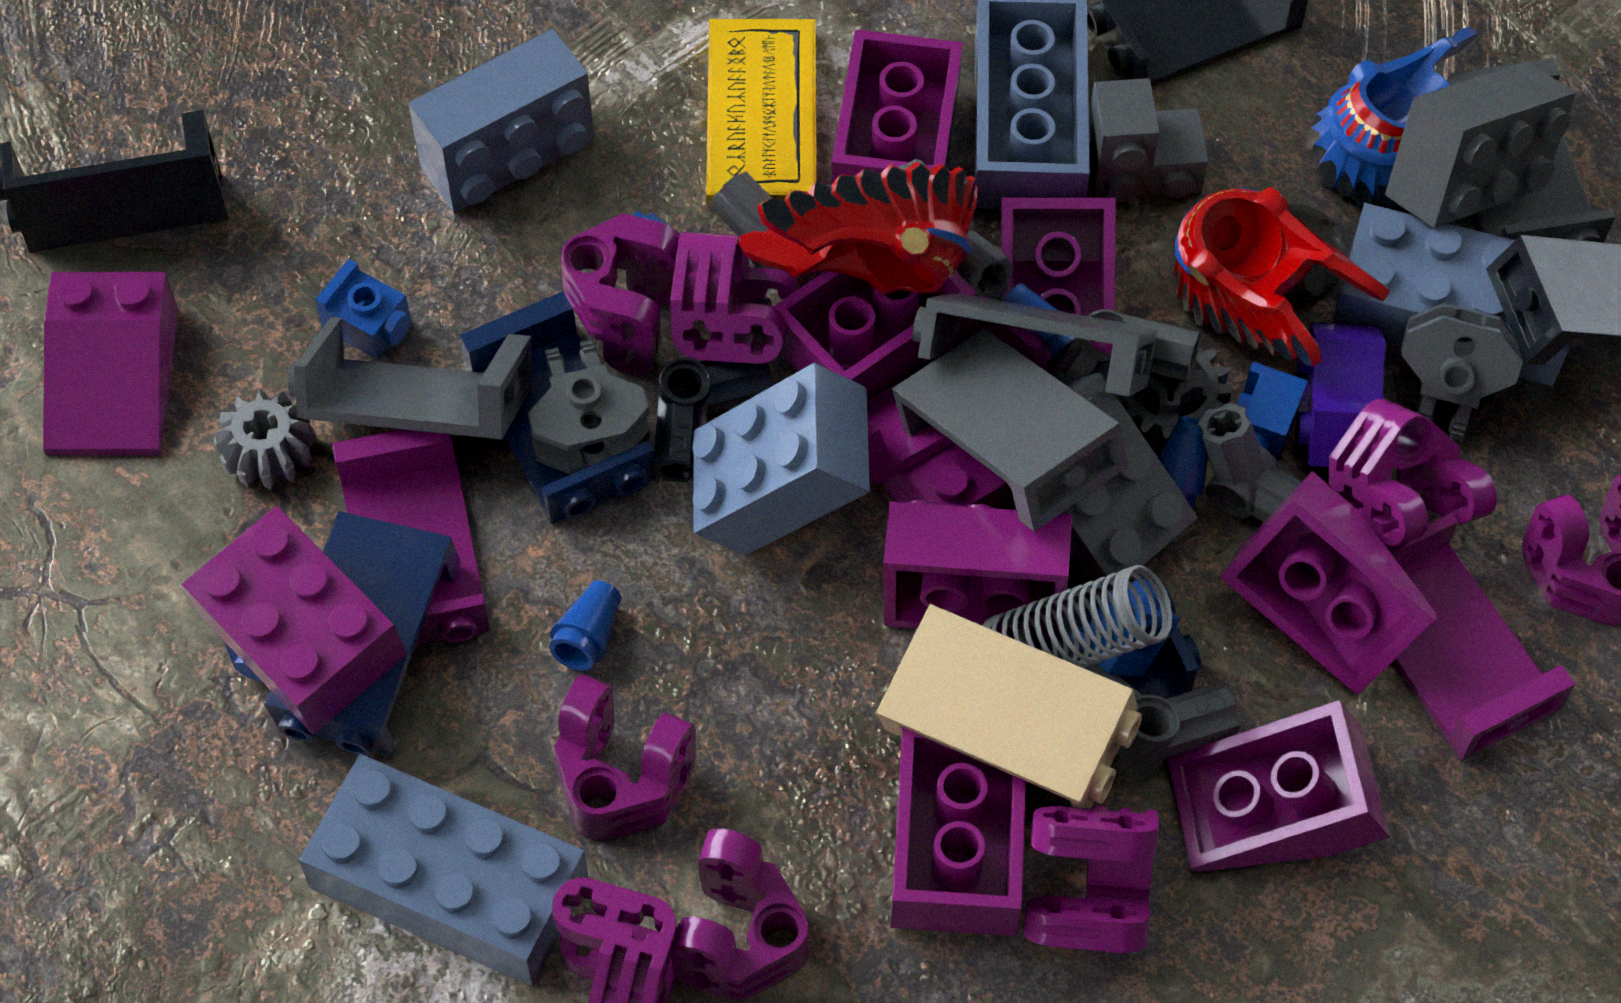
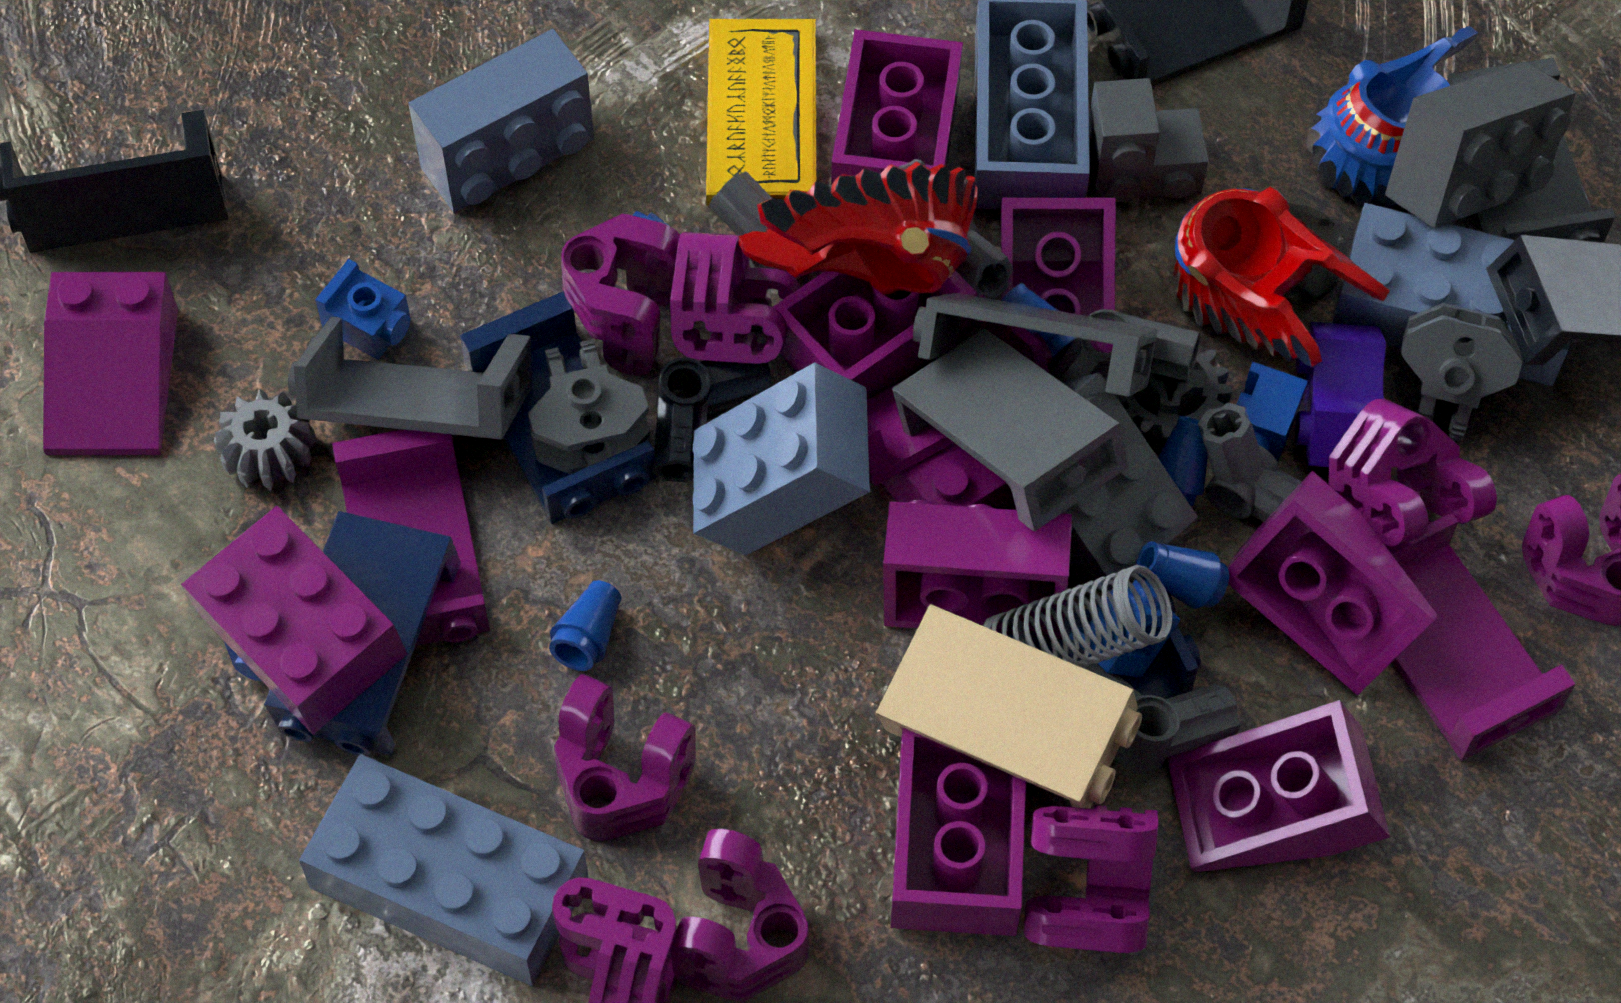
(1187, 573): none -> blue cone

